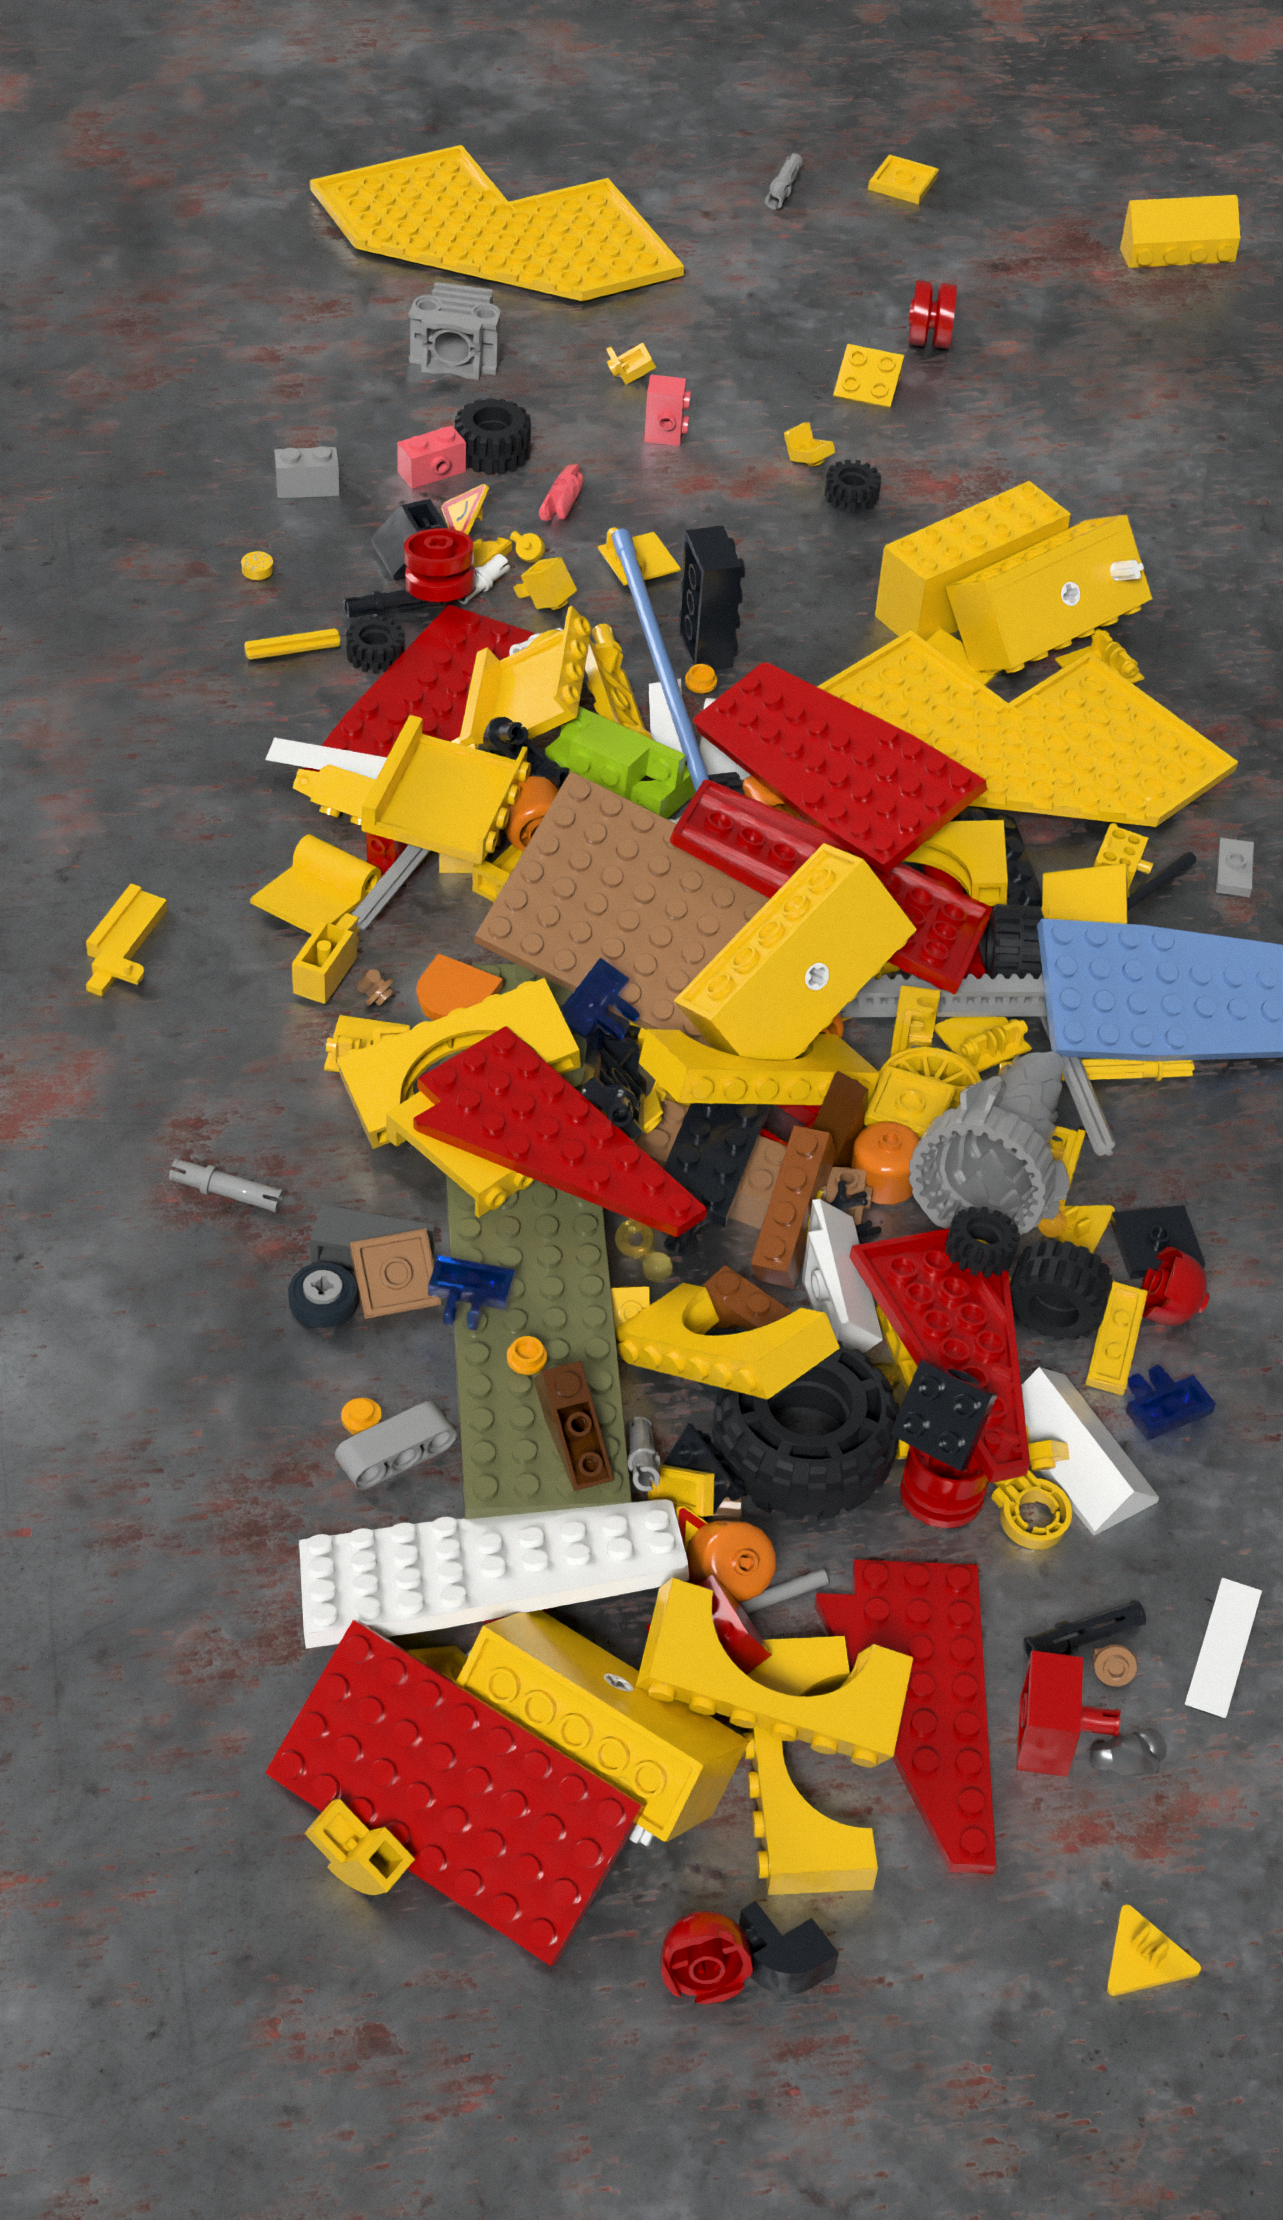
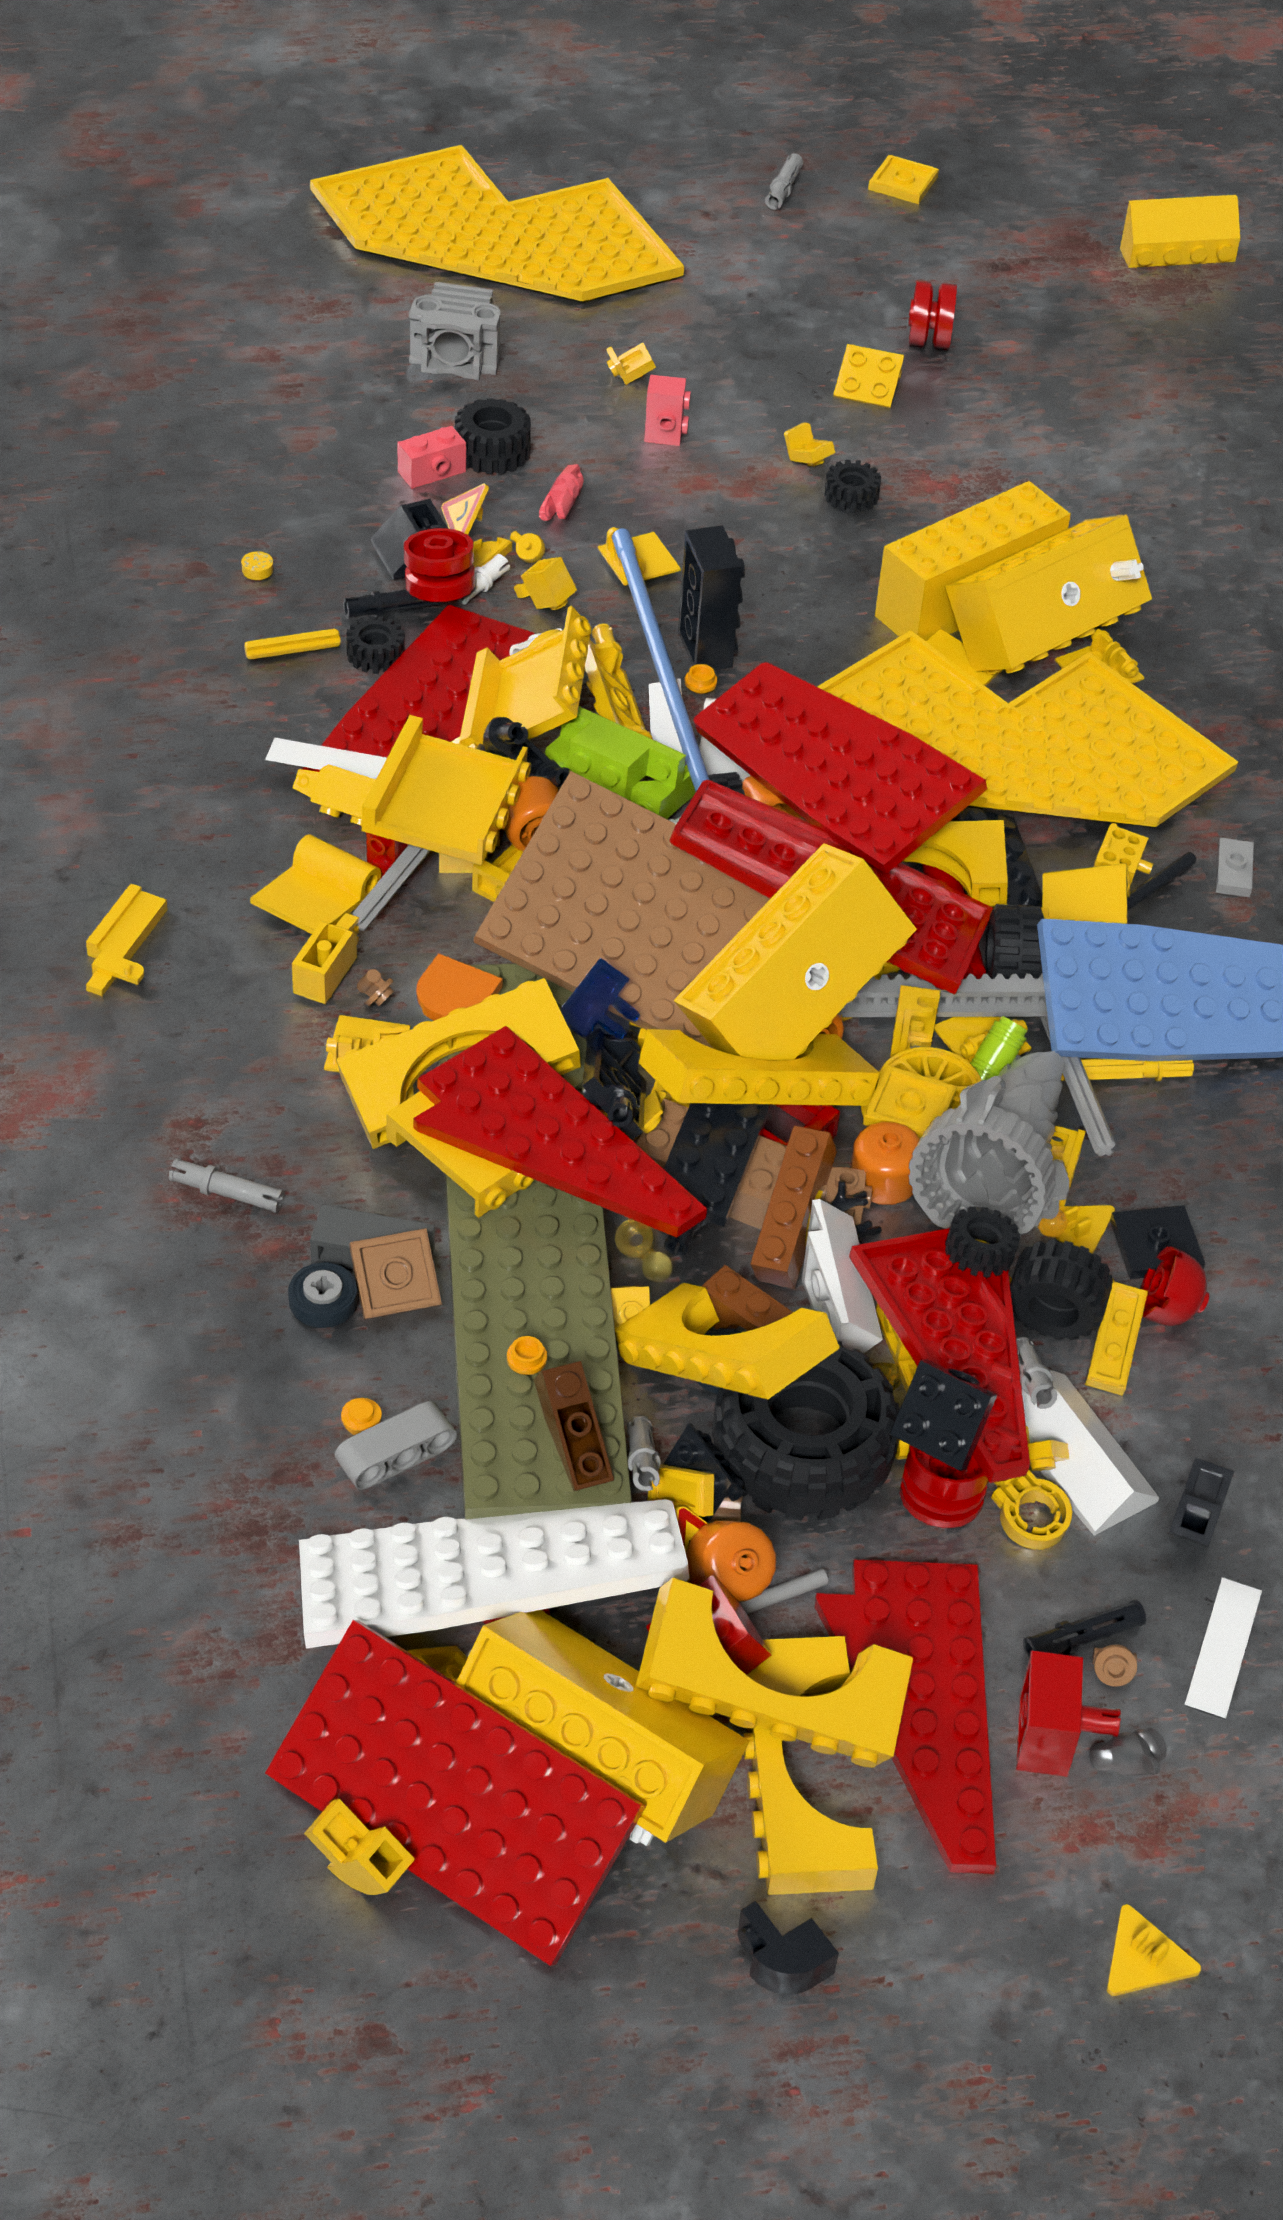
(306, 472): light grey brick -> none
(472, 1284): clear blue hinge -> none
(706, 1957): red cylinder -> none
(843, 1115): reddish brown slope -> none
(998, 1048): none -> lime head
(1034, 1376): none -> light grey pin
(1169, 1405): clear blue hinge -> none
(1201, 1502): none -> black brick

